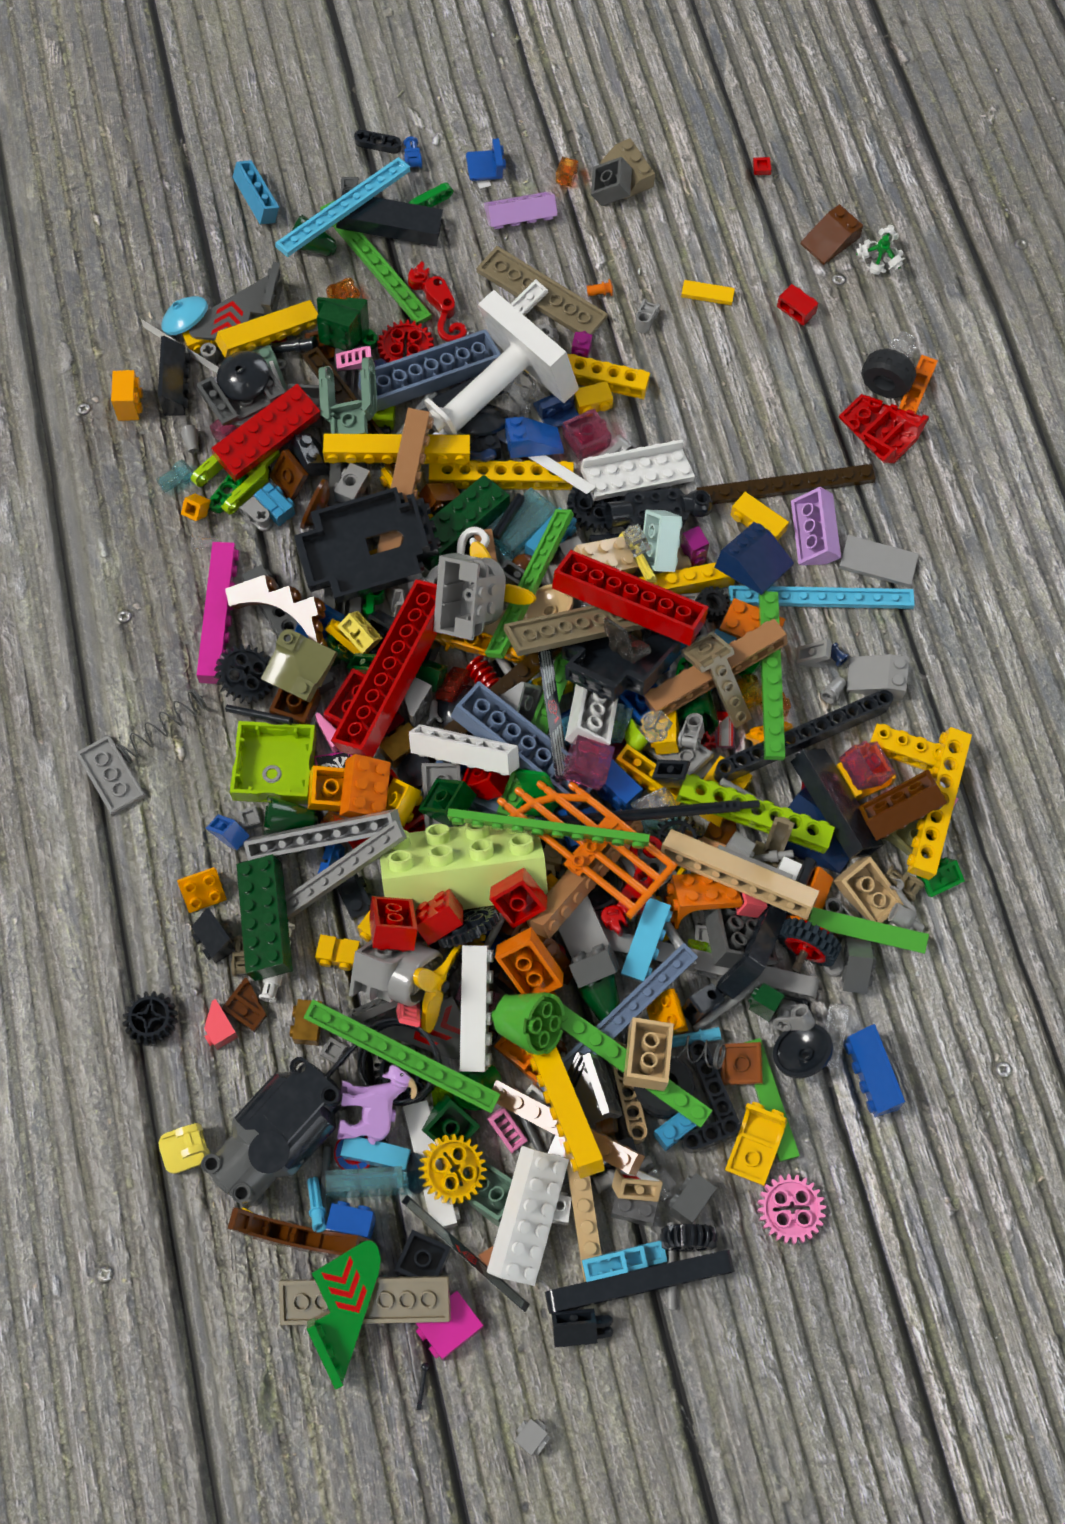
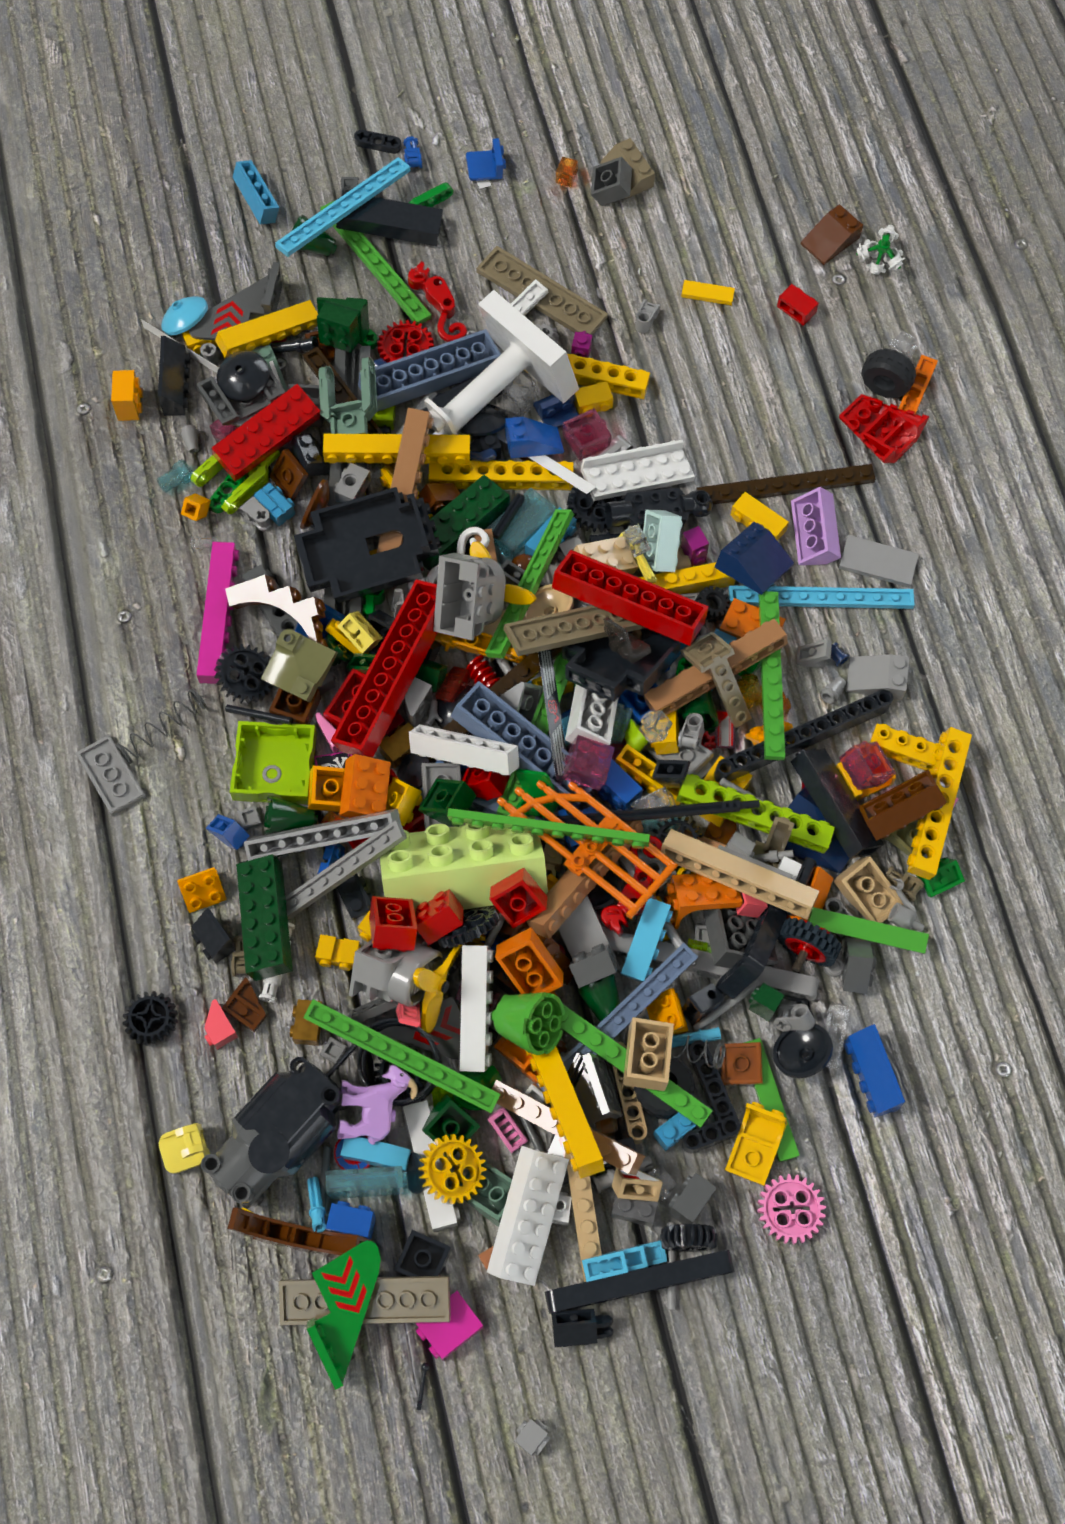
(342, 290): clear orange piece -> none
(355, 353): bright pink slope -> none
(465, 1253): black sticker -> none
(521, 209): lavender slope -> none
(602, 288): orange pin -> none
(761, 165): red plate -> none

